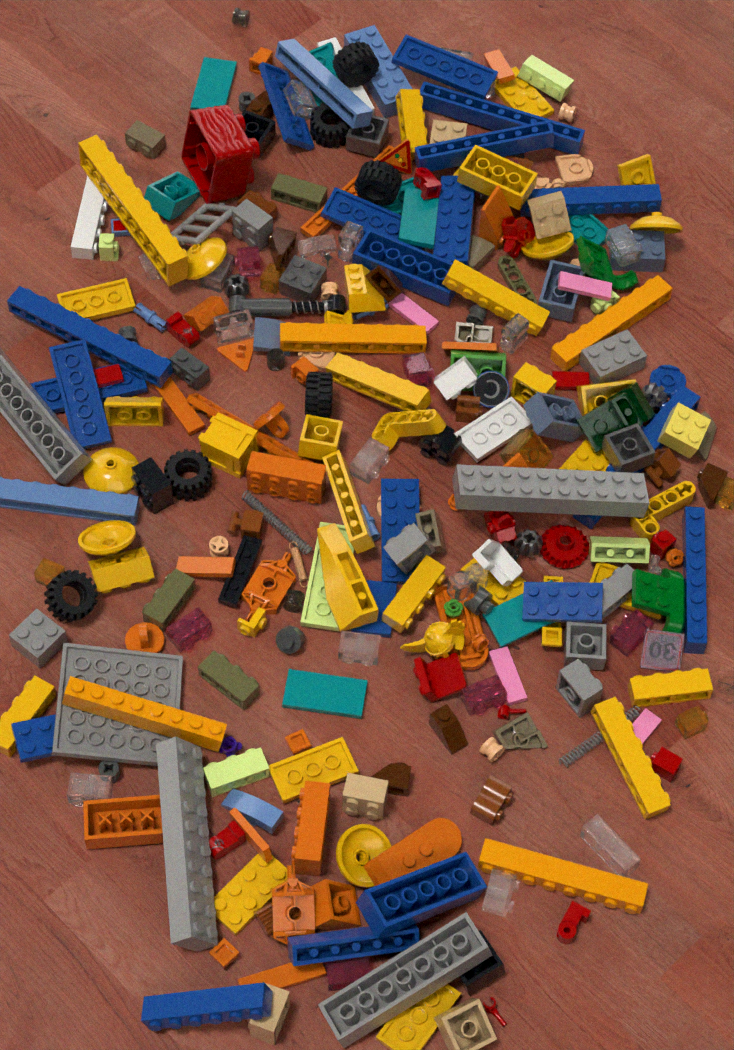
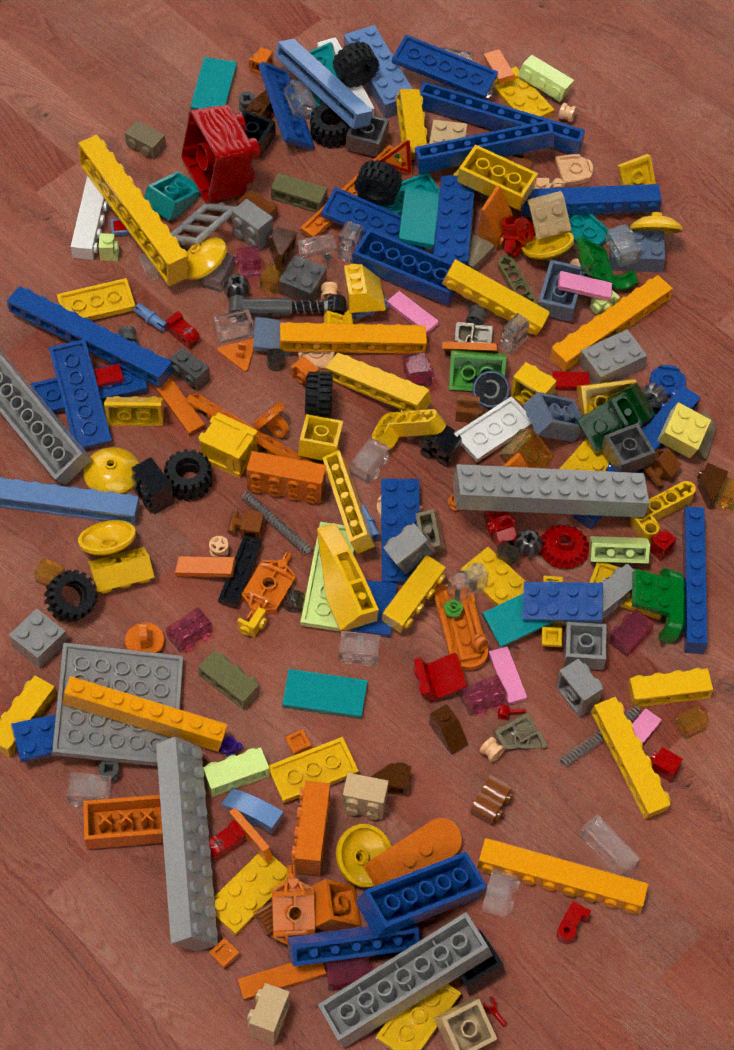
(169, 599): olive brick -> none
(202, 315): orange brick -> none
(207, 1006): blue brick -> none
(241, 17): clear smoke wheel -> none
(290, 639): dark grey piece -> none
(298, 564): light nougat piece -> none
(385, 282): reddish brown slope -> none
(427, 182): red leg -> none
(439, 639): yellow helmet -> none
(455, 378): white brick -> none
(480, 602): dark grey piece -> none
(498, 561): white panel -> none
(653, 566): clear arm -> none
(662, 650): piece -> none
(670, 555): orange plate -> none

